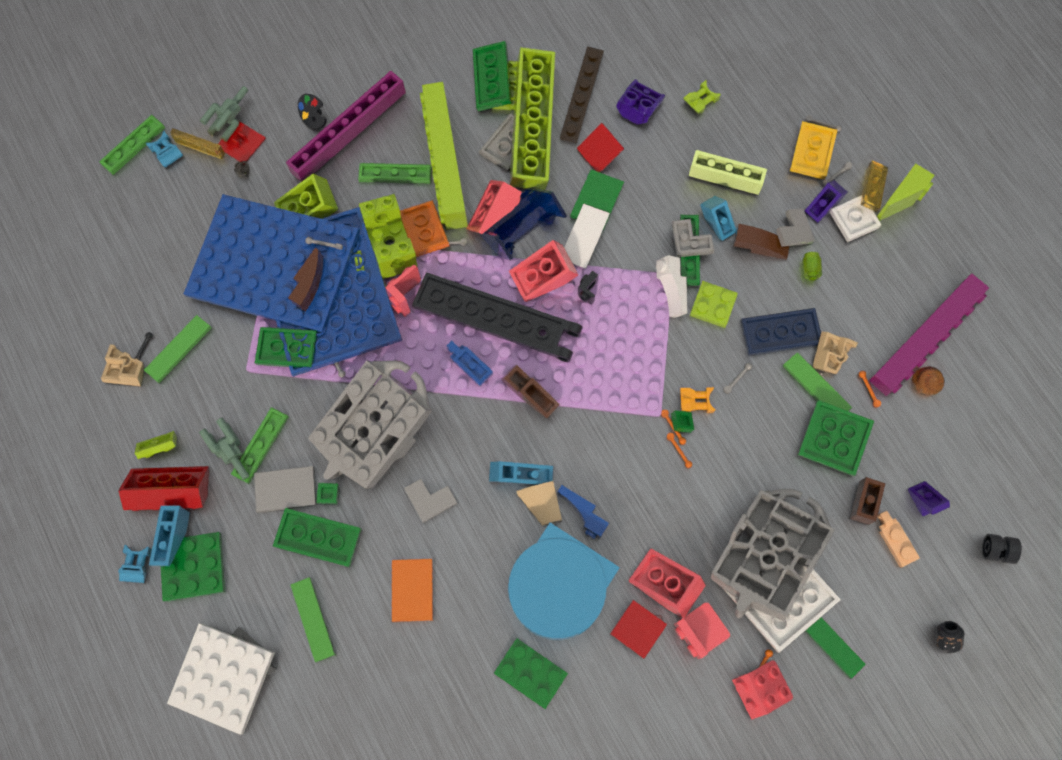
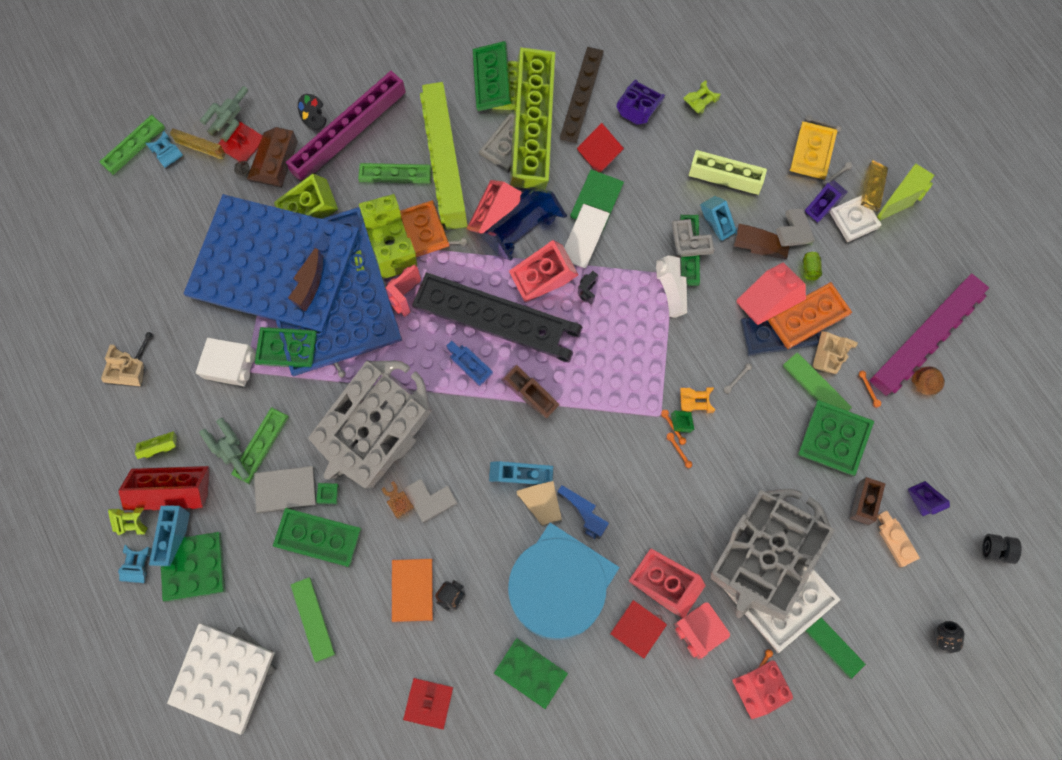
(119, 517): none -> lime piece
(177, 349): bright green tile -> none
(226, 362): none -> white brick
(271, 157): none -> reddish brown slope
(309, 240): light grey hinge -> none
(398, 502): none -> clear orange plate
(428, 703): none -> red piece
(450, 595): none -> black head
(713, 304): lime plate -> none
(772, 294): none -> coral slope
(810, 316): none -> orange tile

